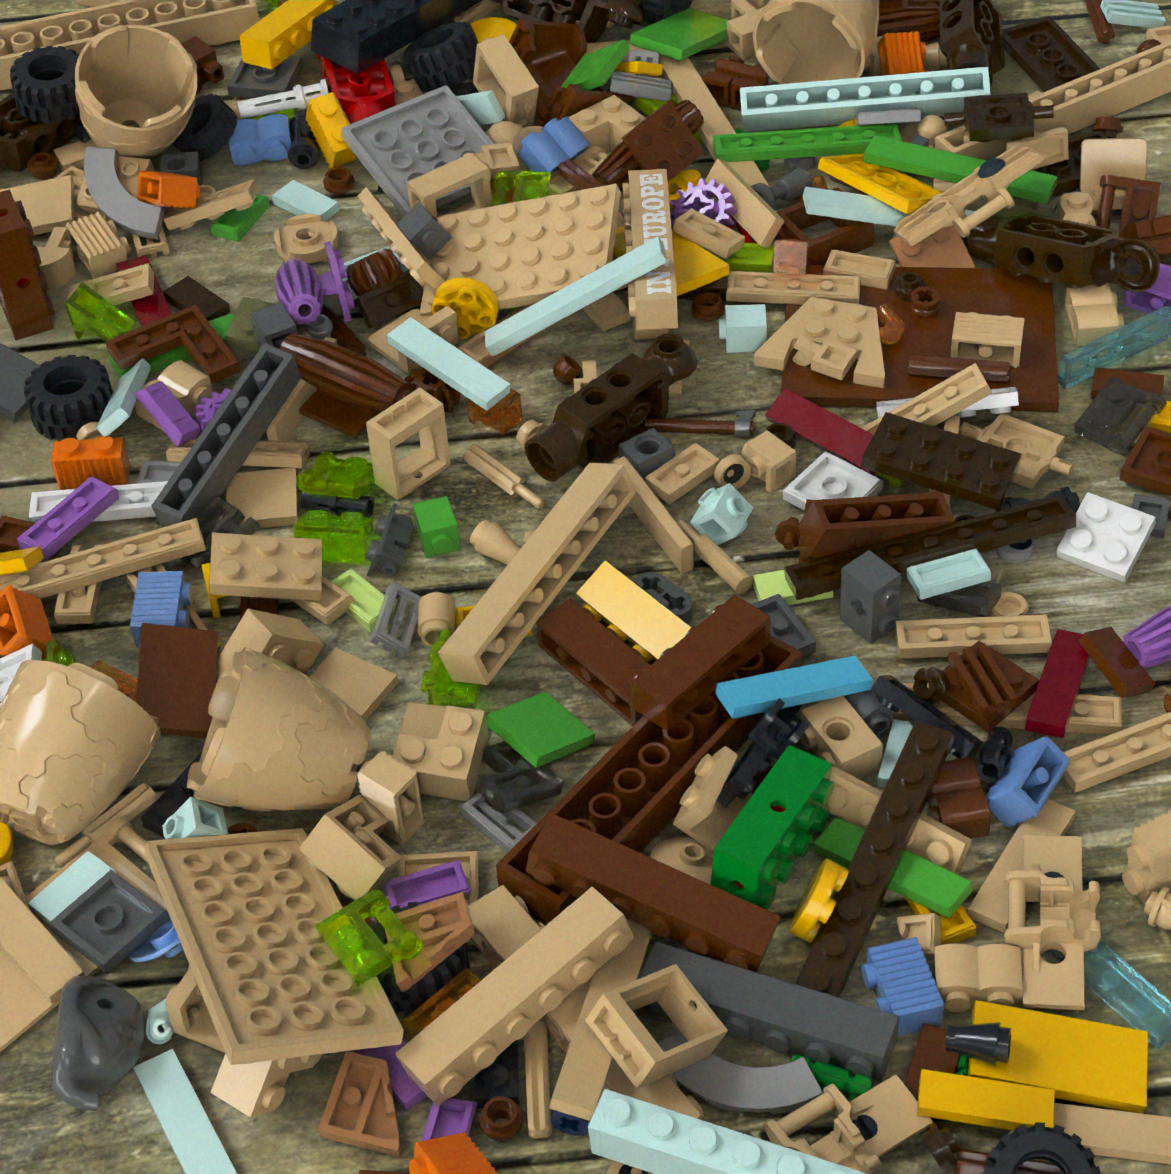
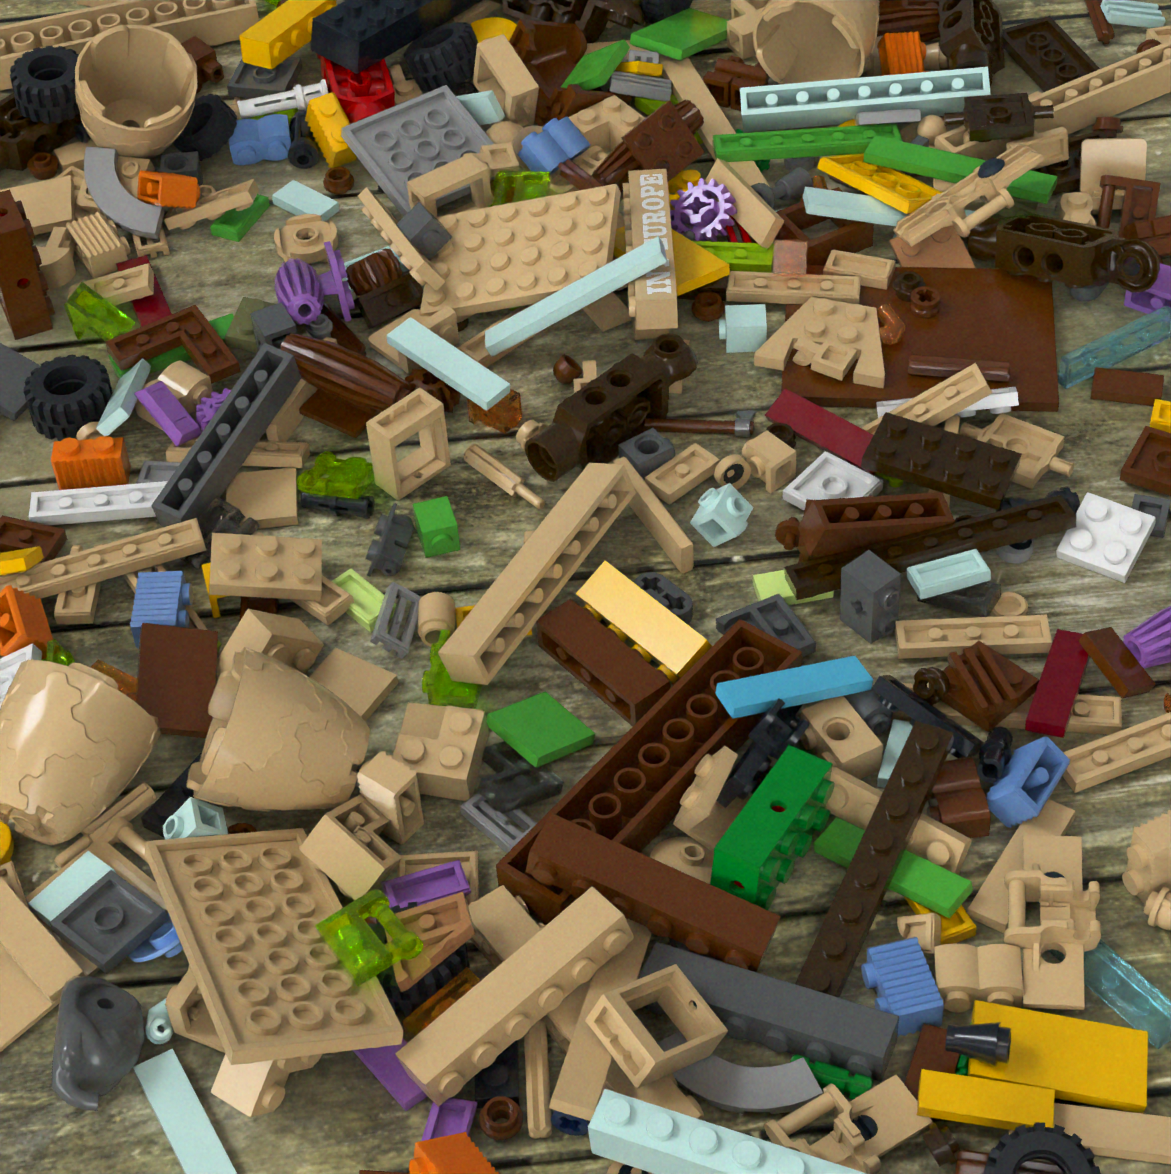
(69, 517): medium lavender tile -> none
(189, 293): dark brown tile -> none
(341, 536): clear neon green bracket -> none
(362, 1106): medium nougat wing -> none
(472, 301): yellow tile -> none
(493, 542): tan cone -> none
(700, 661): reddish brown brick -> none
(708, 233): tan plate -> none
(718, 560): tan axle -> none
(817, 900): yellow tile -> none
(987, 337): tan brick -> none
(1092, 312): tan brick -> none
(1111, 410): clear smoke plate -> none

